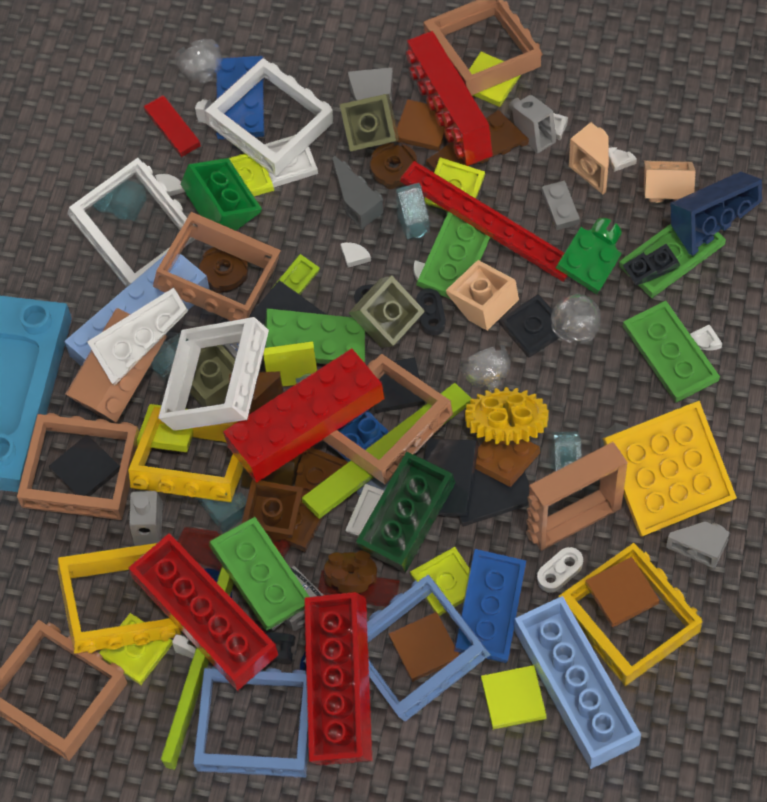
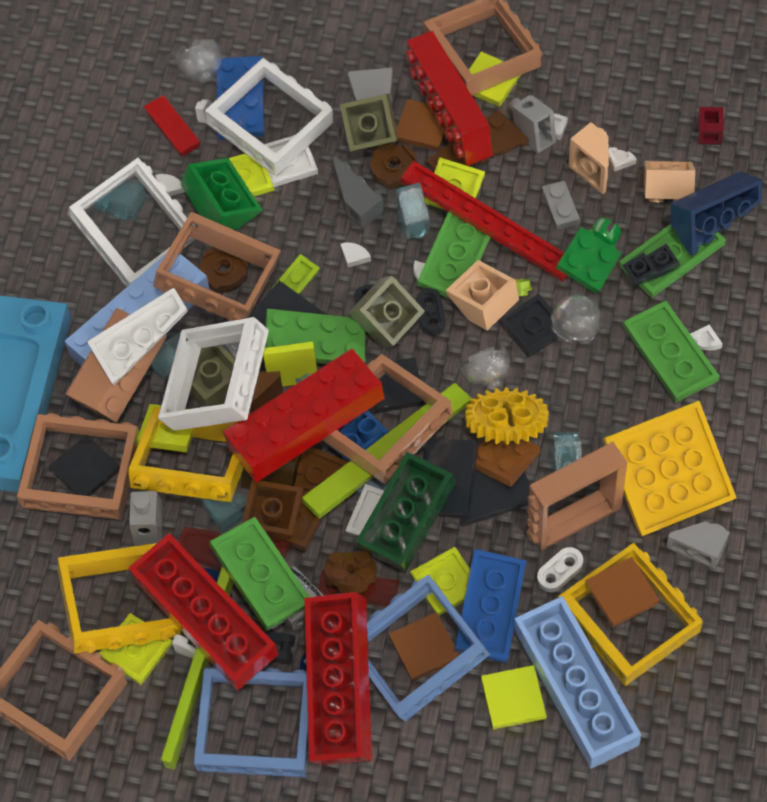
(523, 286): none -> lime plate
(710, 125): none -> dark red brick

